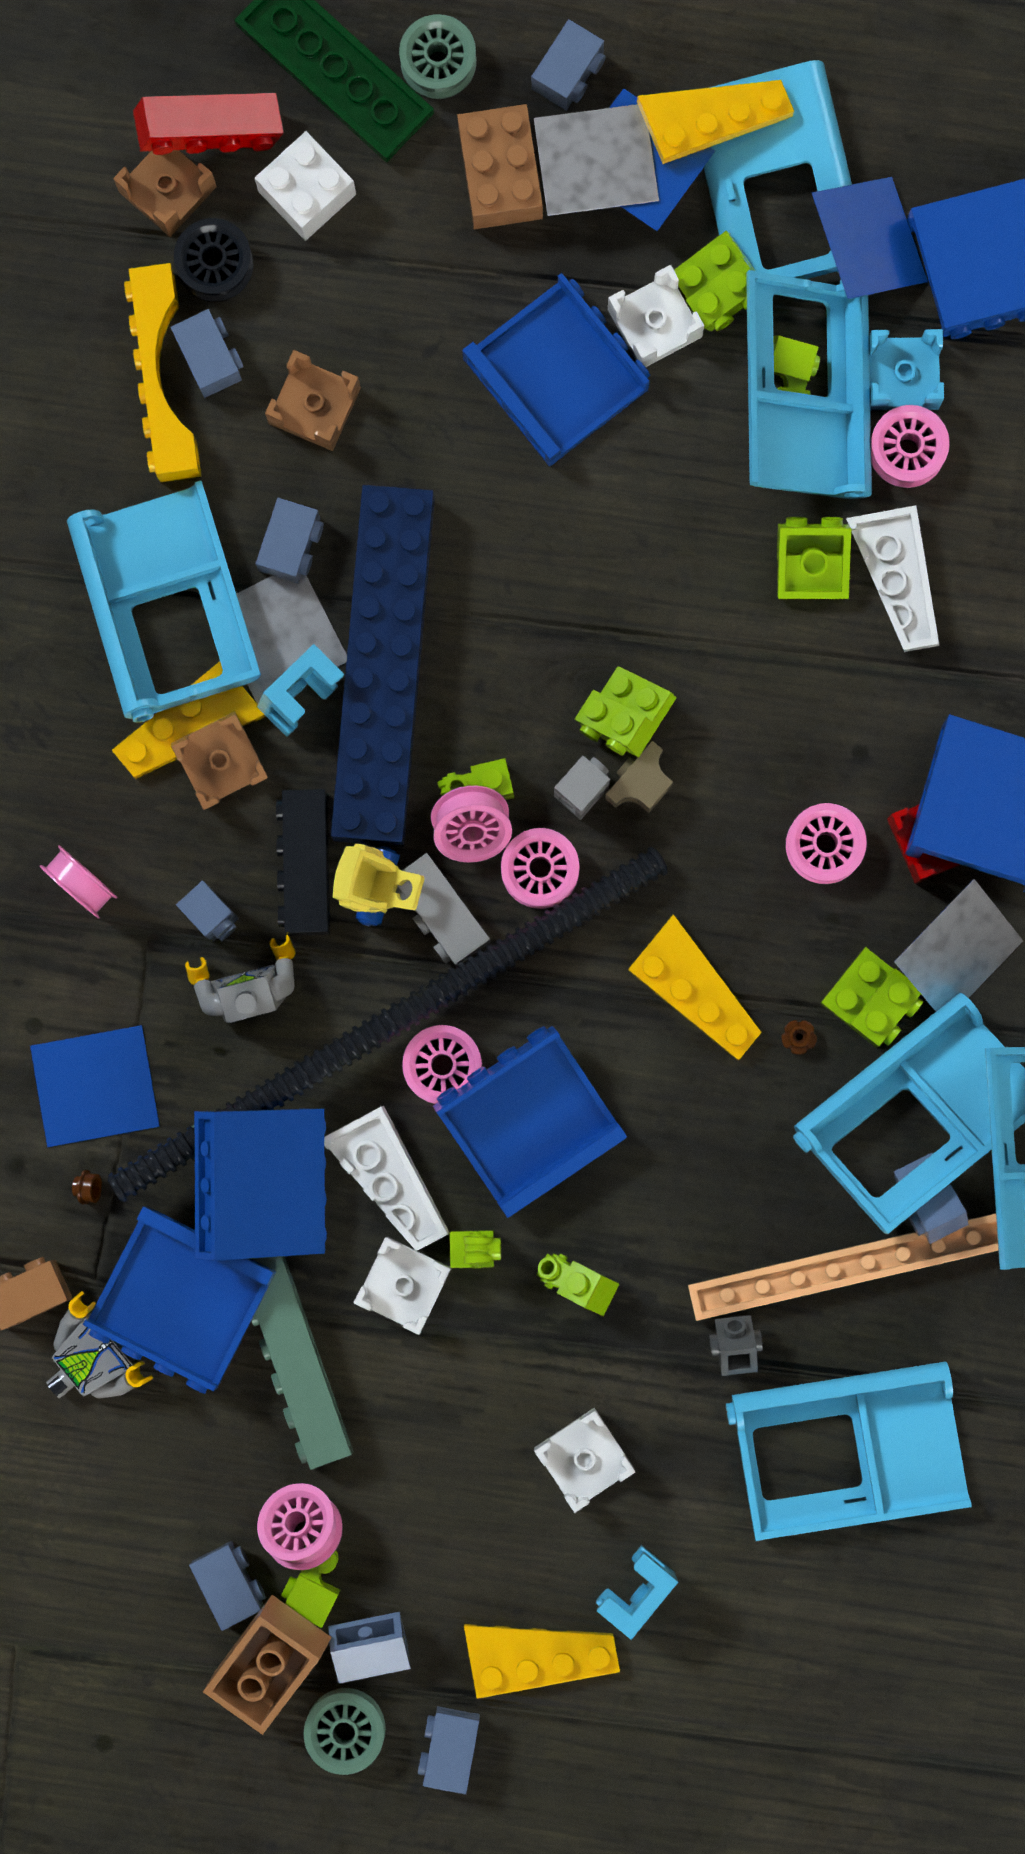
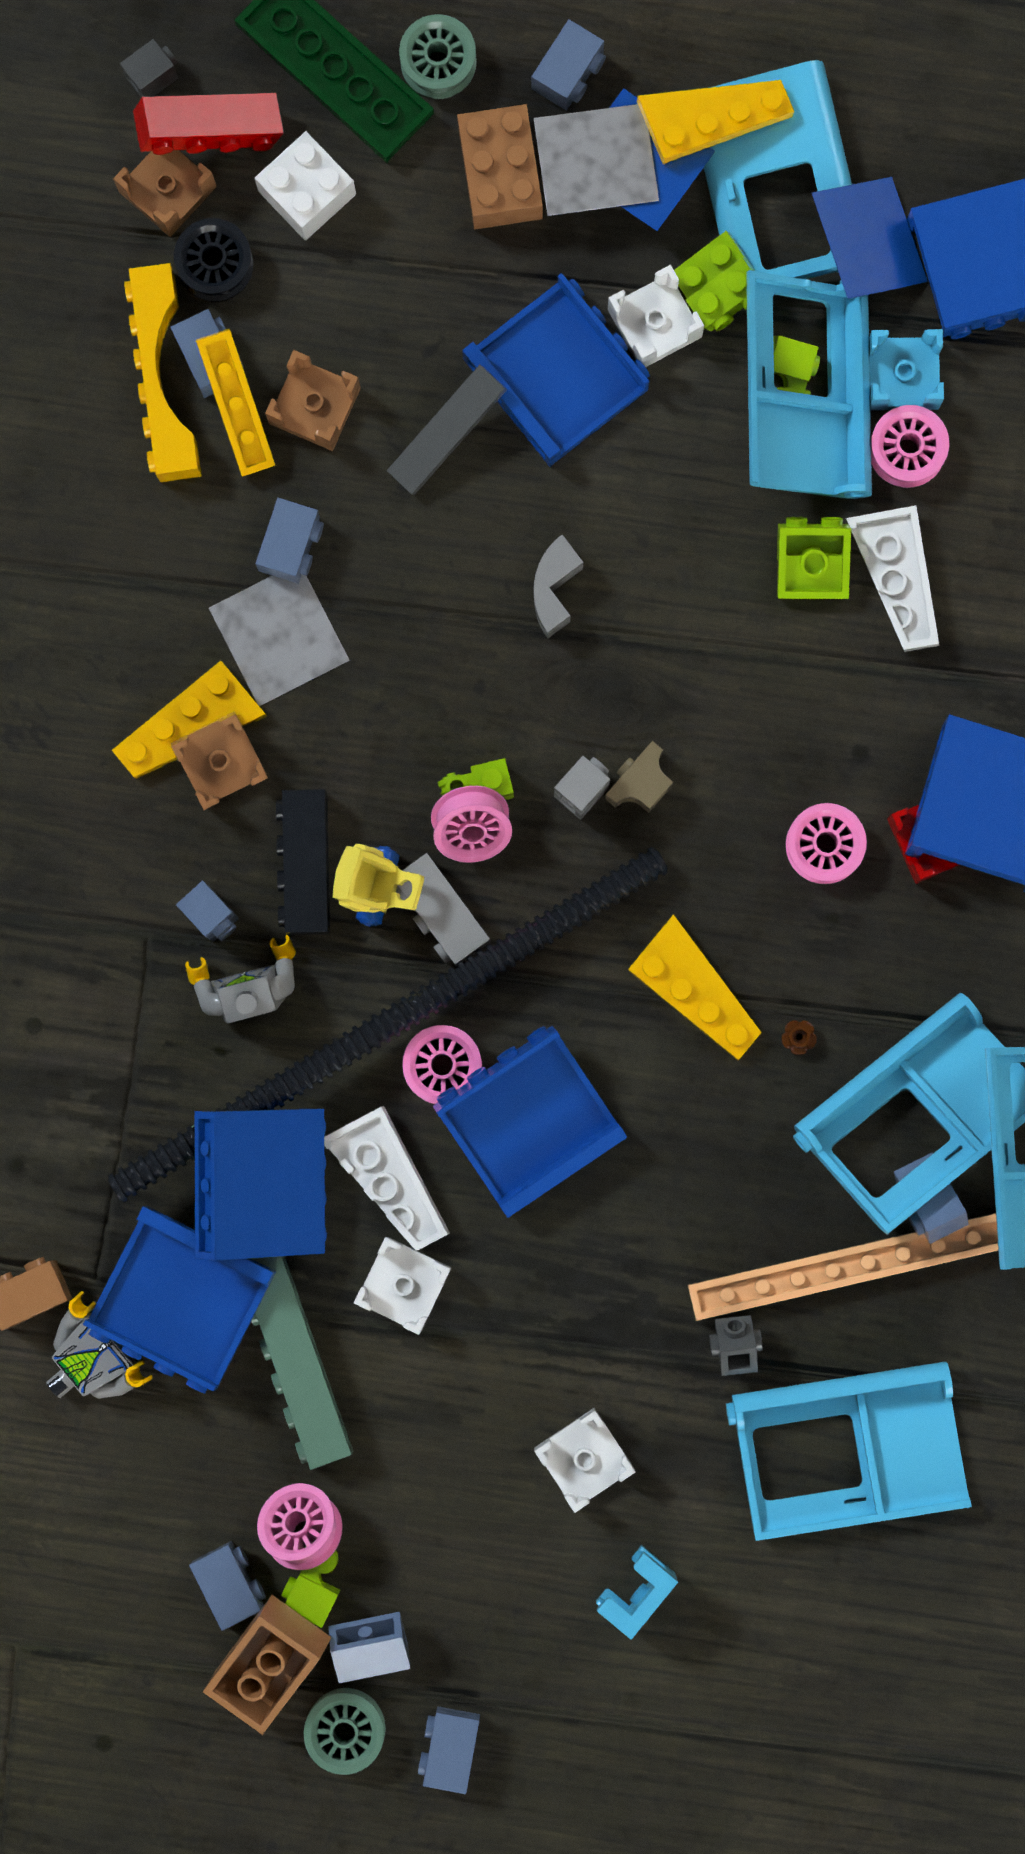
(78, 881): bright pink wheel -> none
(87, 1187): reddish brown plate -> none
(94, 1086): blue sticker -> none
(147, 556): medium azure piece -> none
(150, 69): none -> dark grey brick
(235, 402): none -> yellow plate
(278, 699): medium azure panel -> none
(383, 666): dark blue brick -> none
(447, 429): none -> dark grey tile
(474, 1249): lime brick -> none
(525, 1659): yellow wing -> none
(555, 568): none -> light grey brick
(555, 840): bright pink wheel -> none
(577, 1282): lime brick -> none
(625, 712): lime plate -> none
(873, 998): lime plate -> none
(959, 948): flat silver sticker -> none

